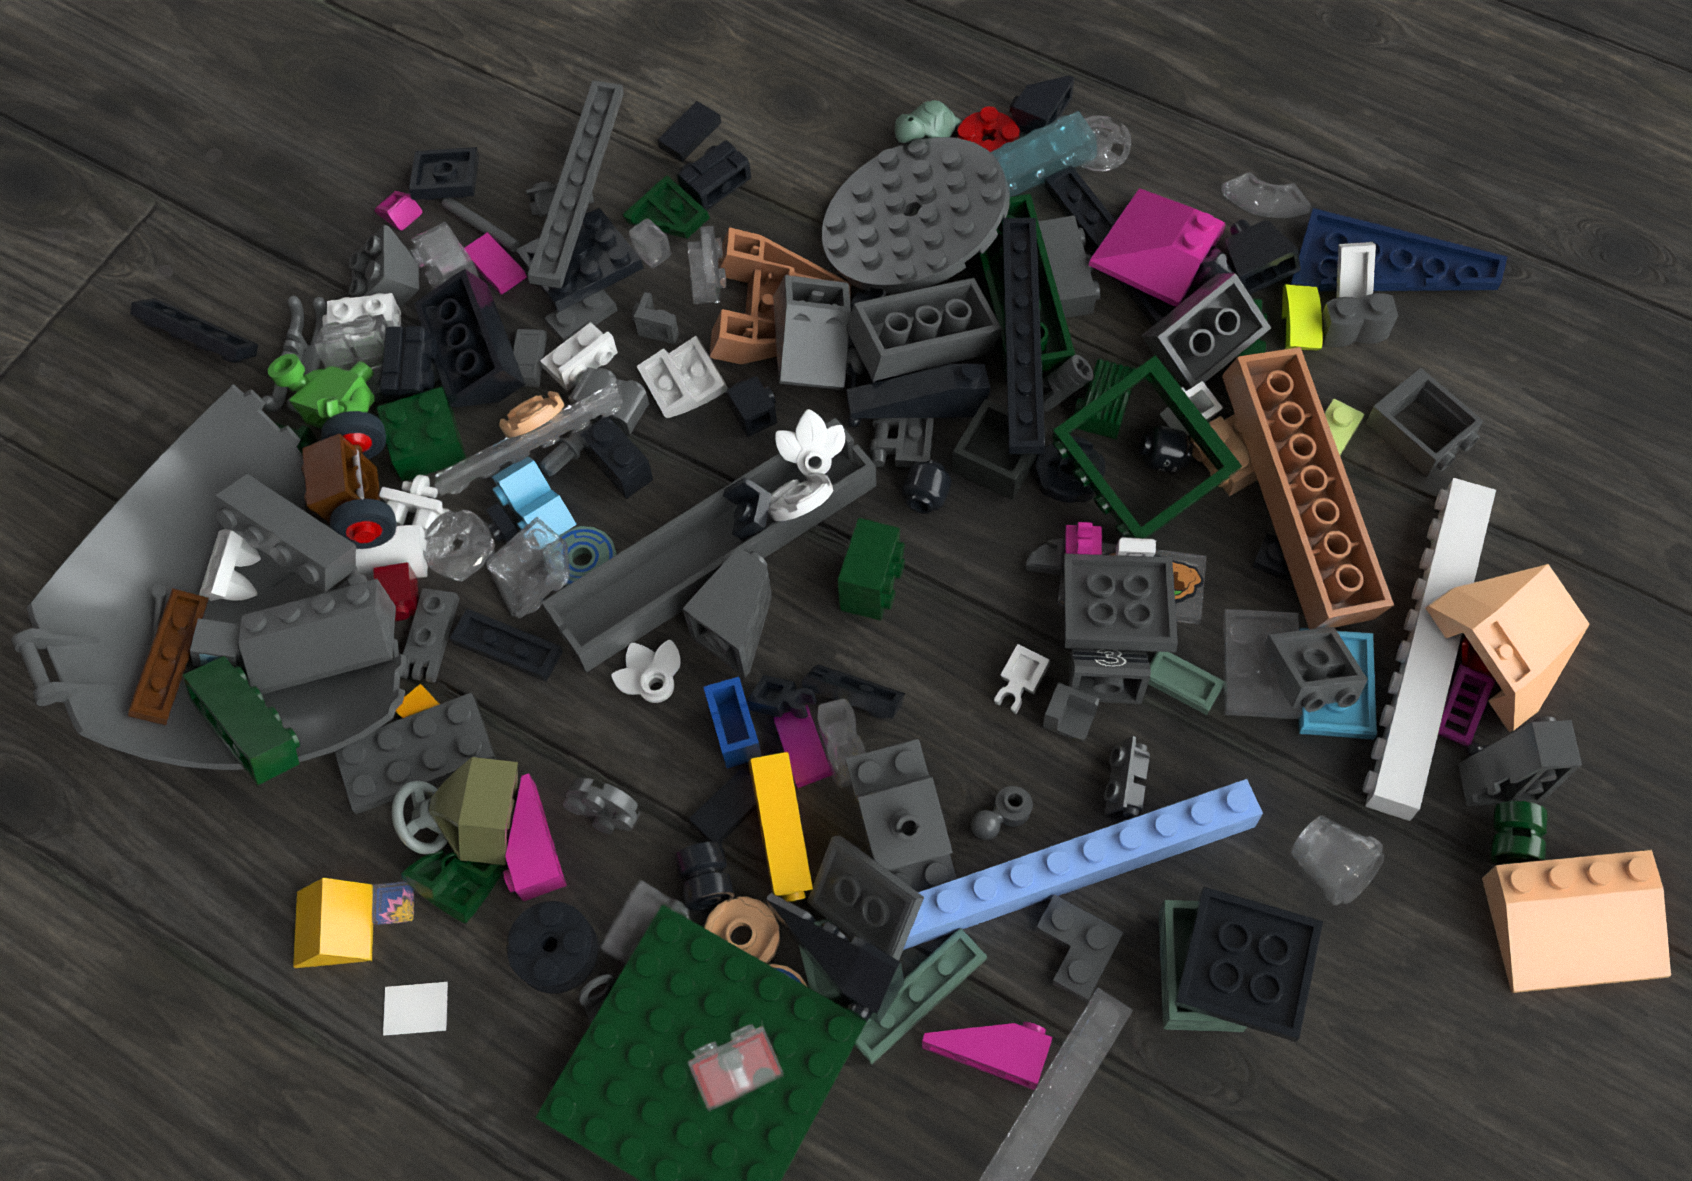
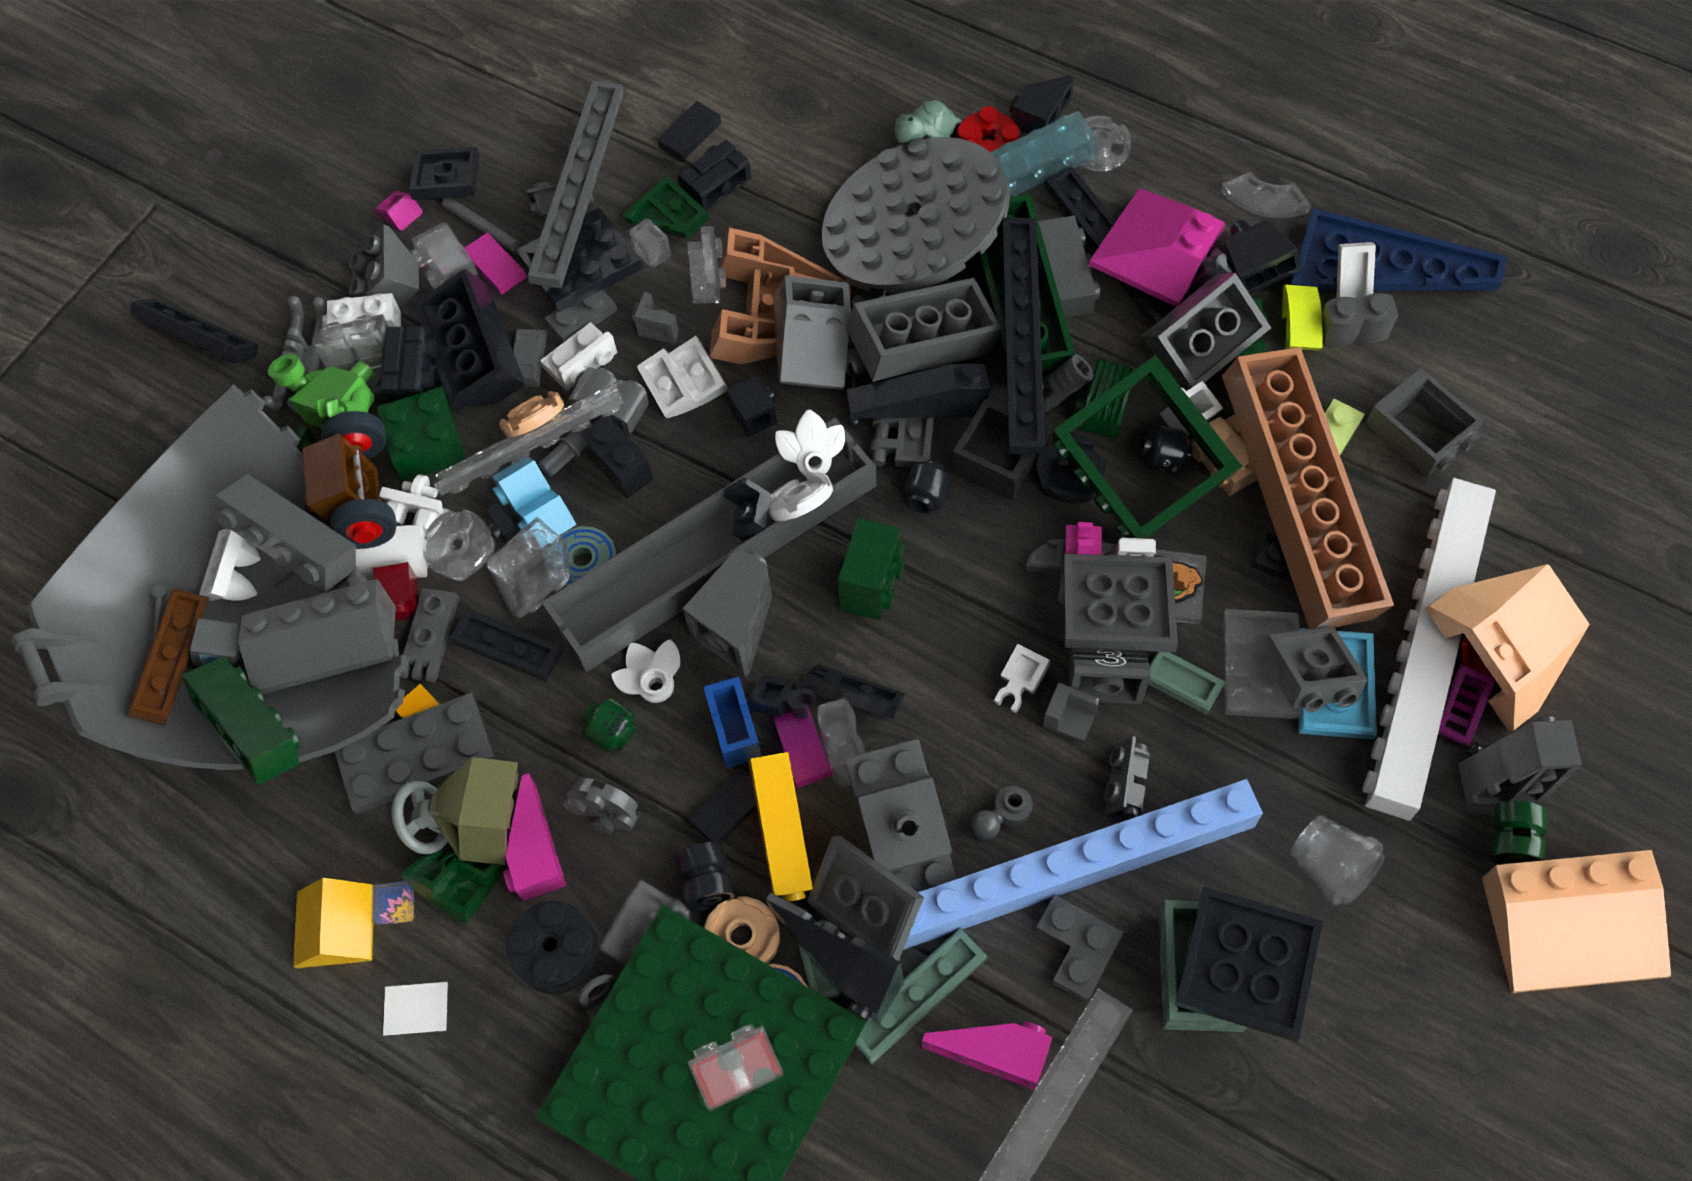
(608, 724): none -> dark green head

